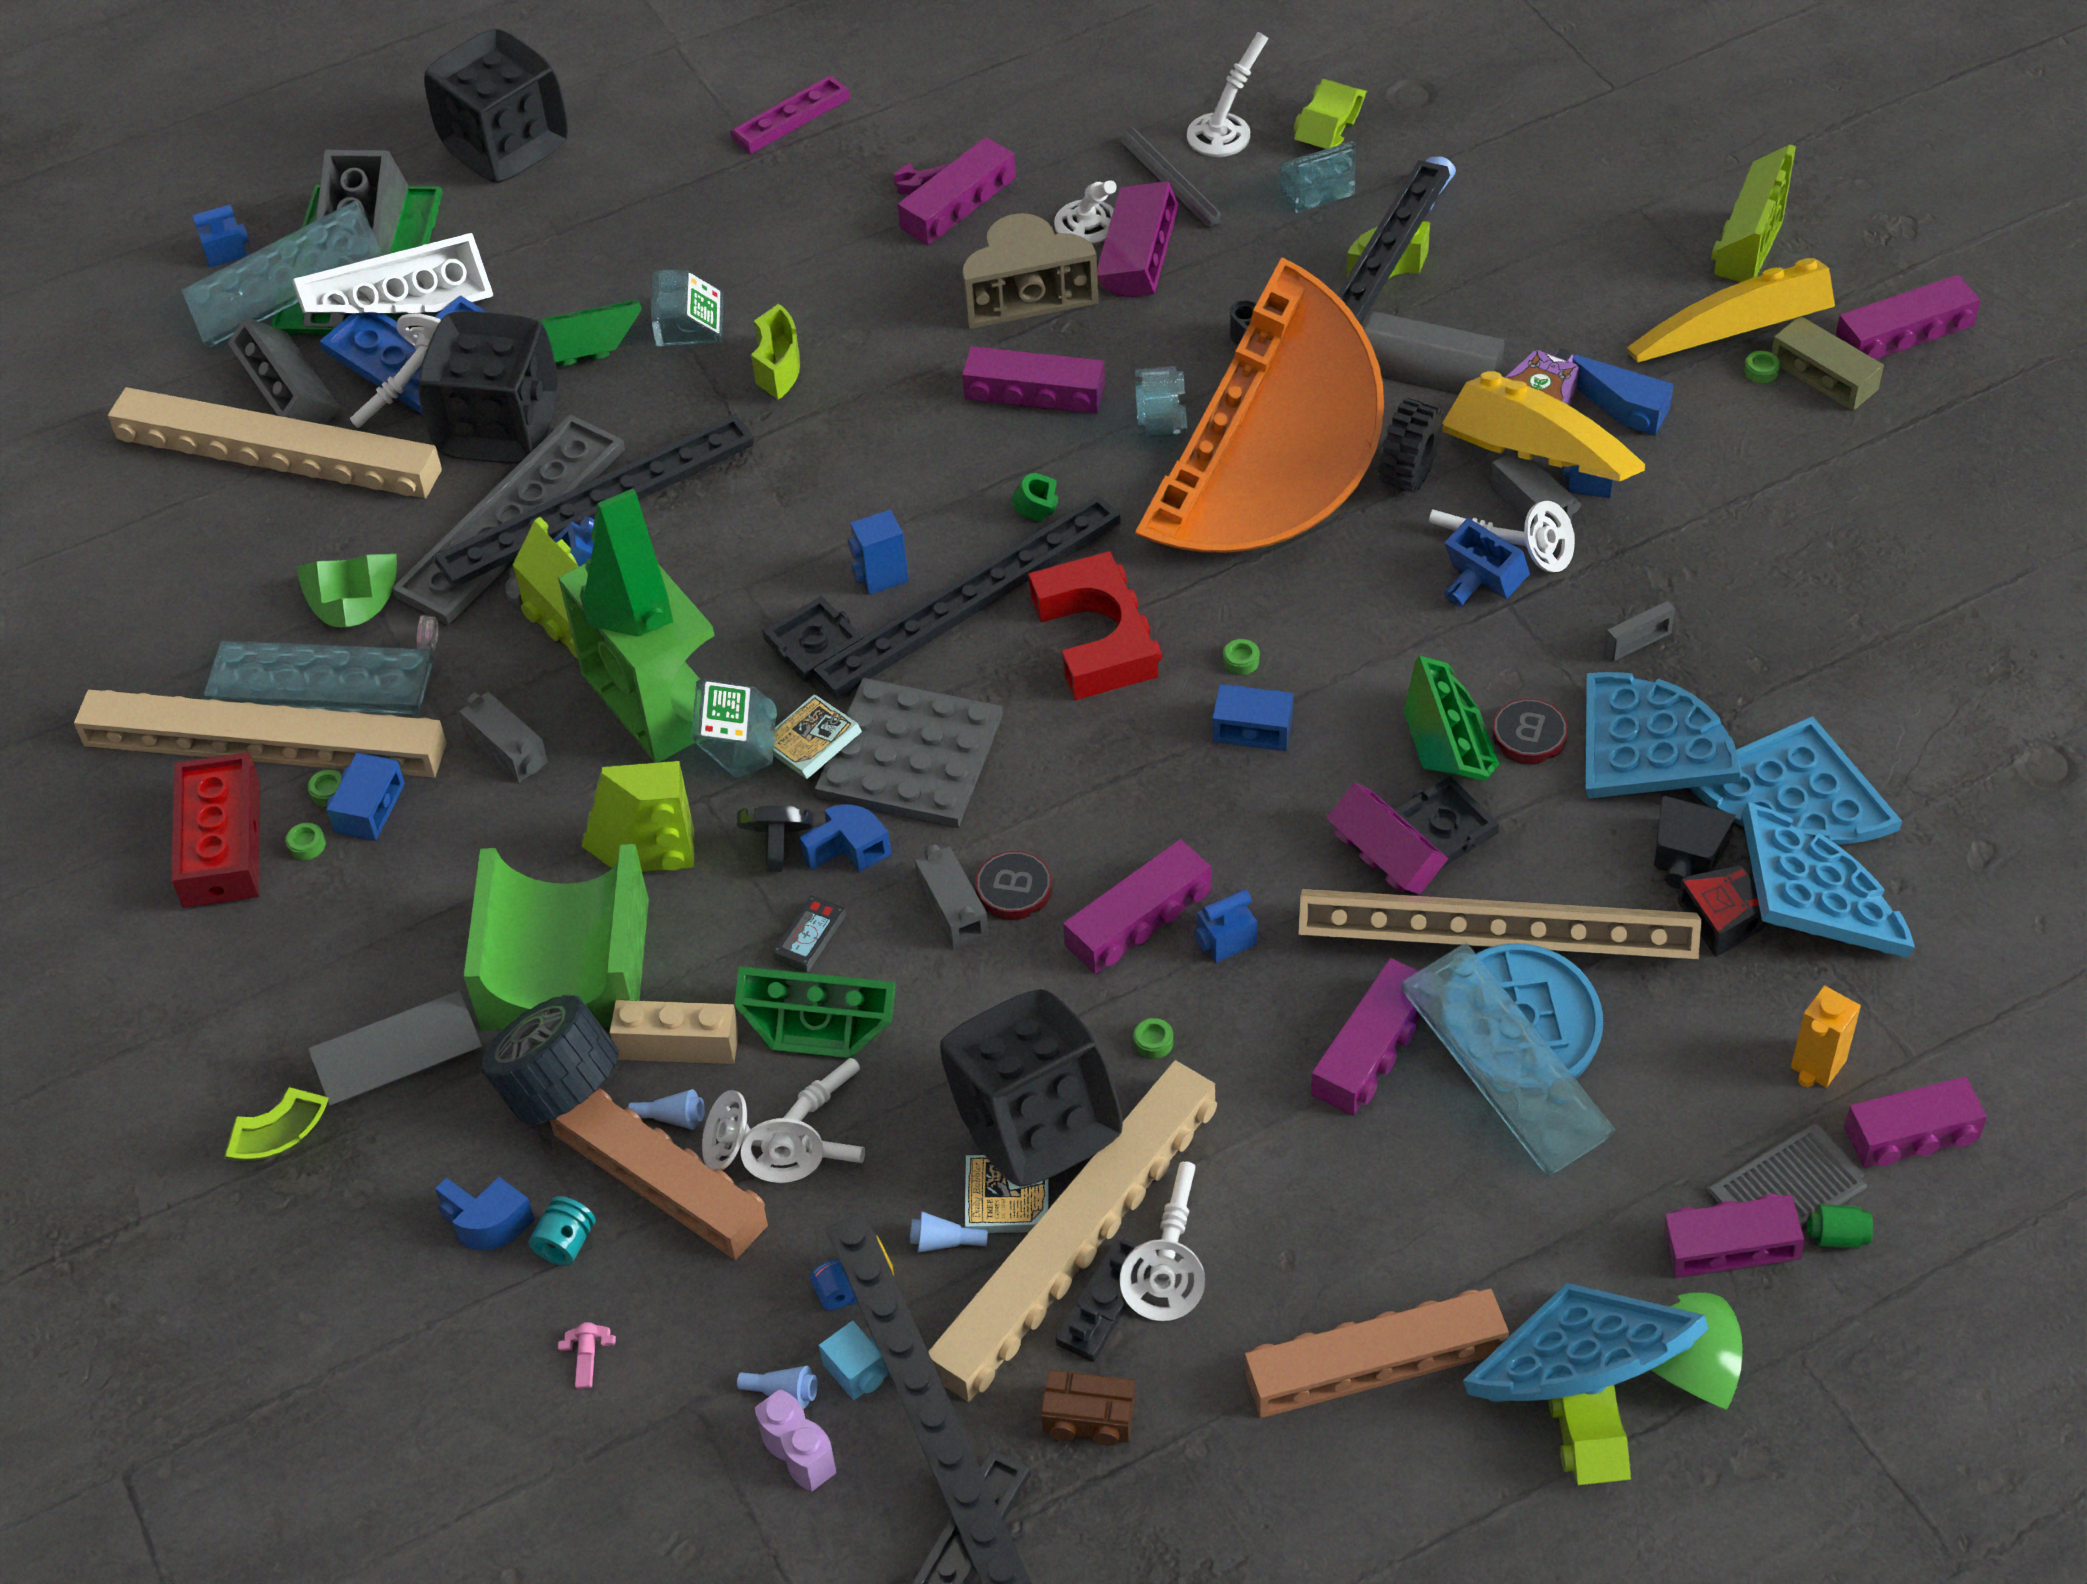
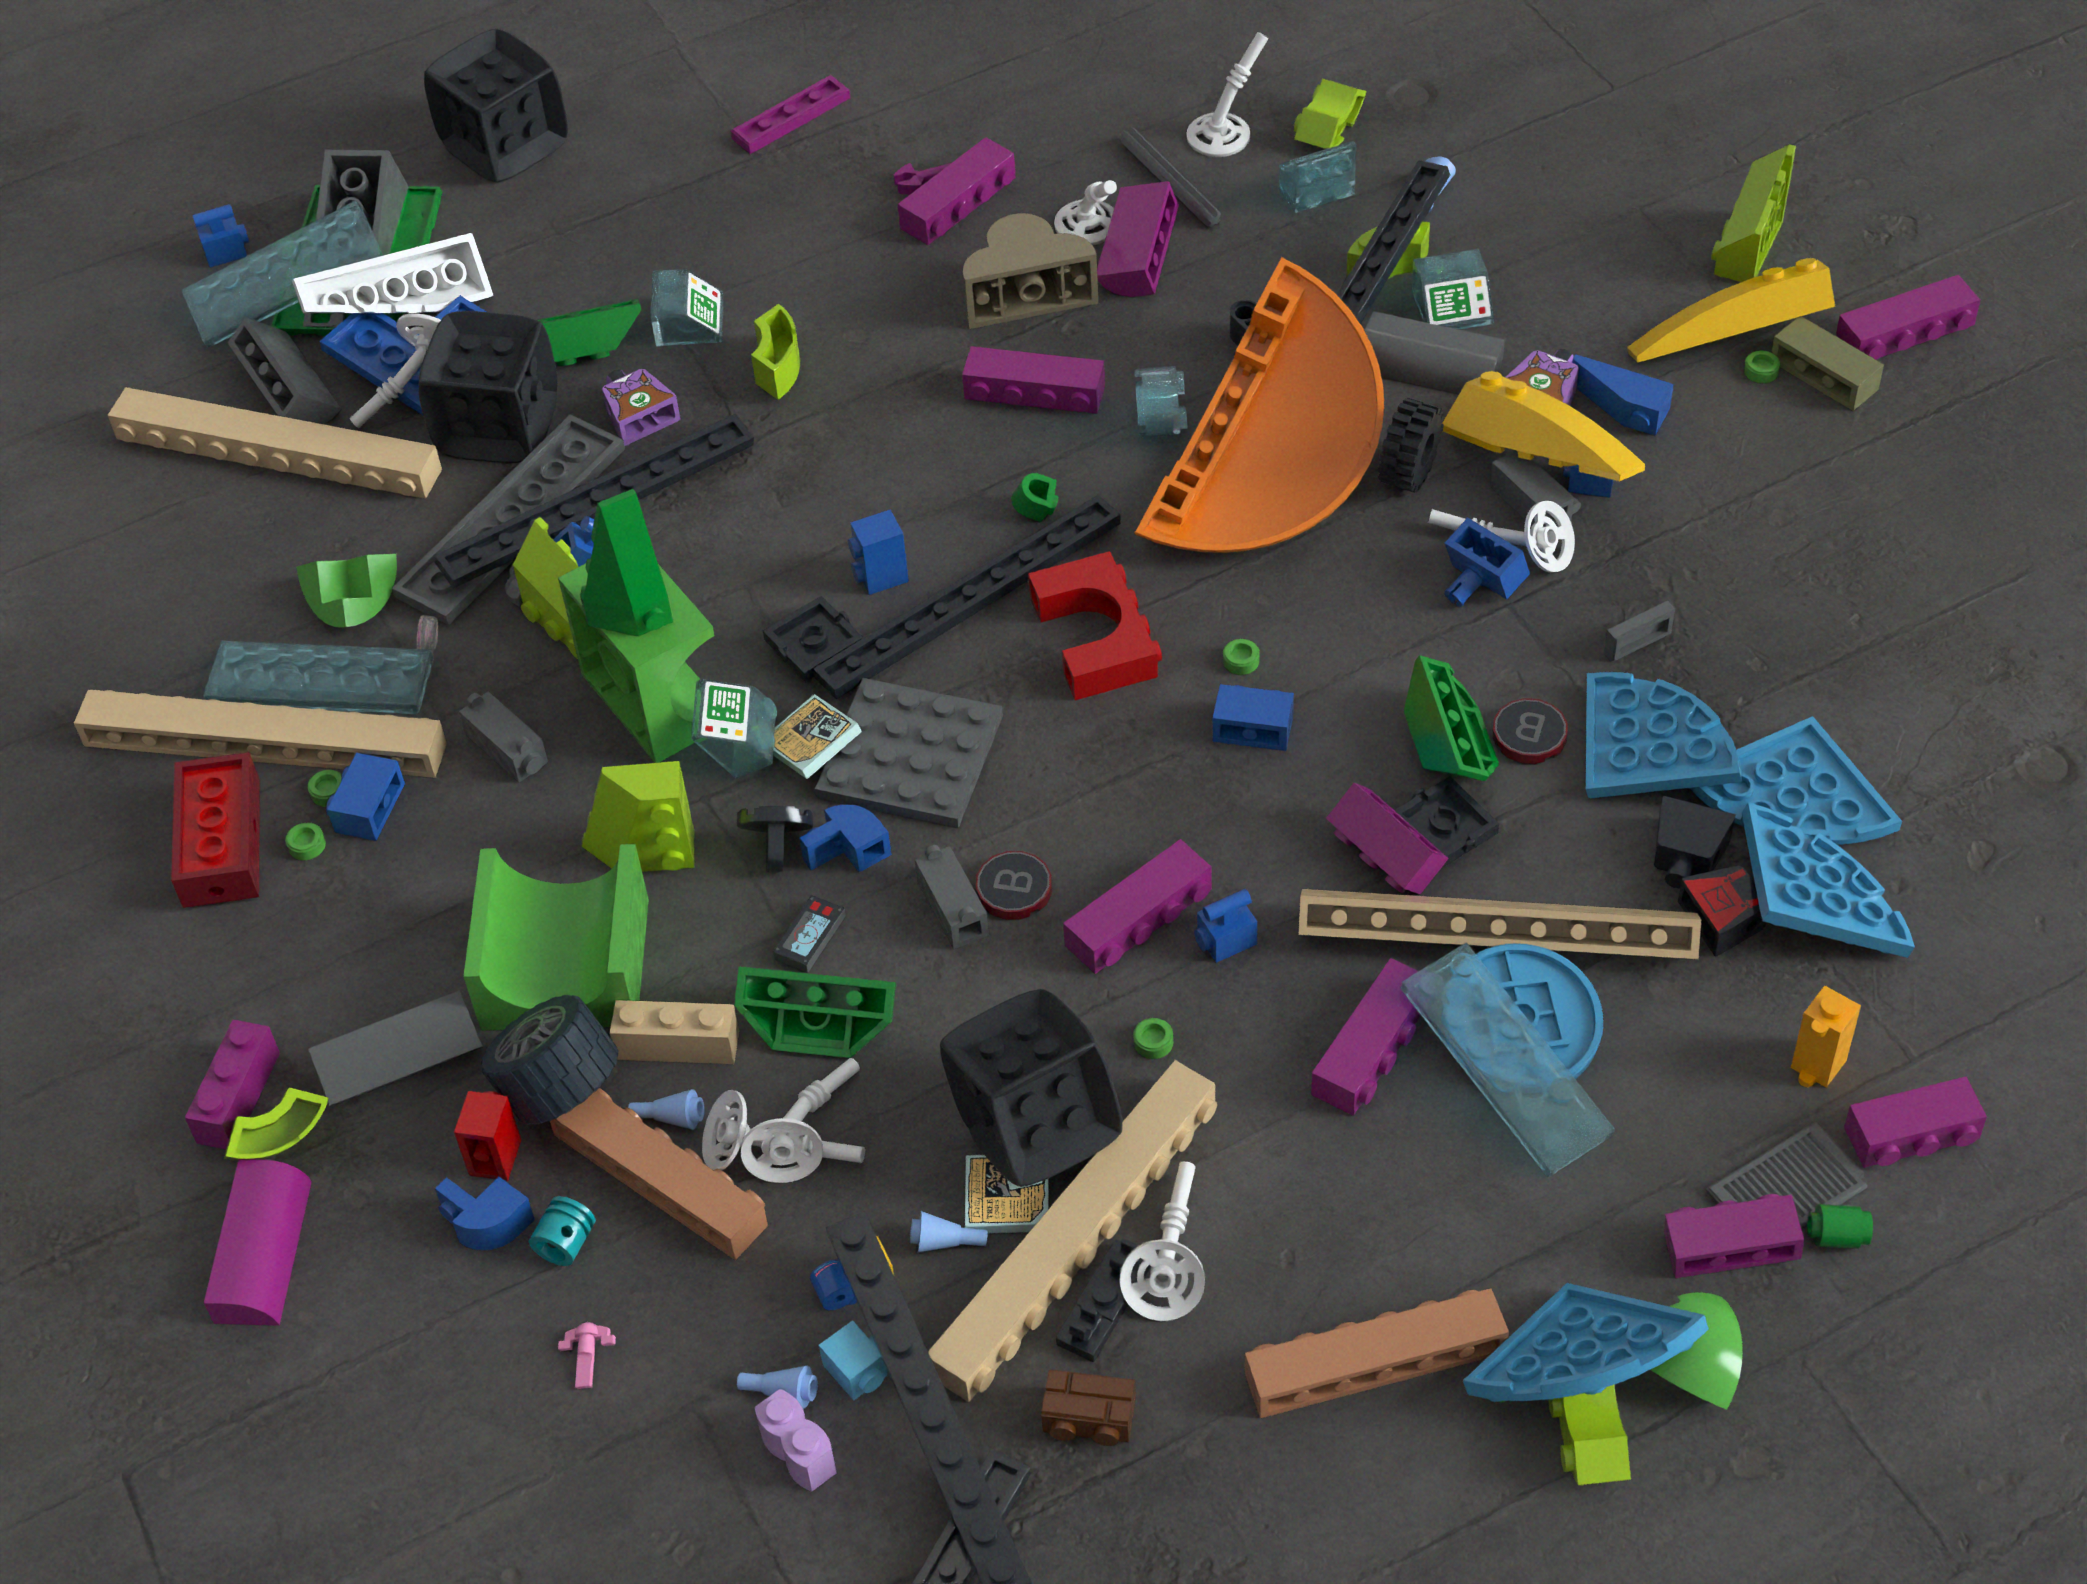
(232, 1082): none -> magenta brick
(257, 1243): none -> magenta brick
(487, 1135): none -> red brick
(638, 404): none -> medium lavender torso
(1453, 290): none -> slope

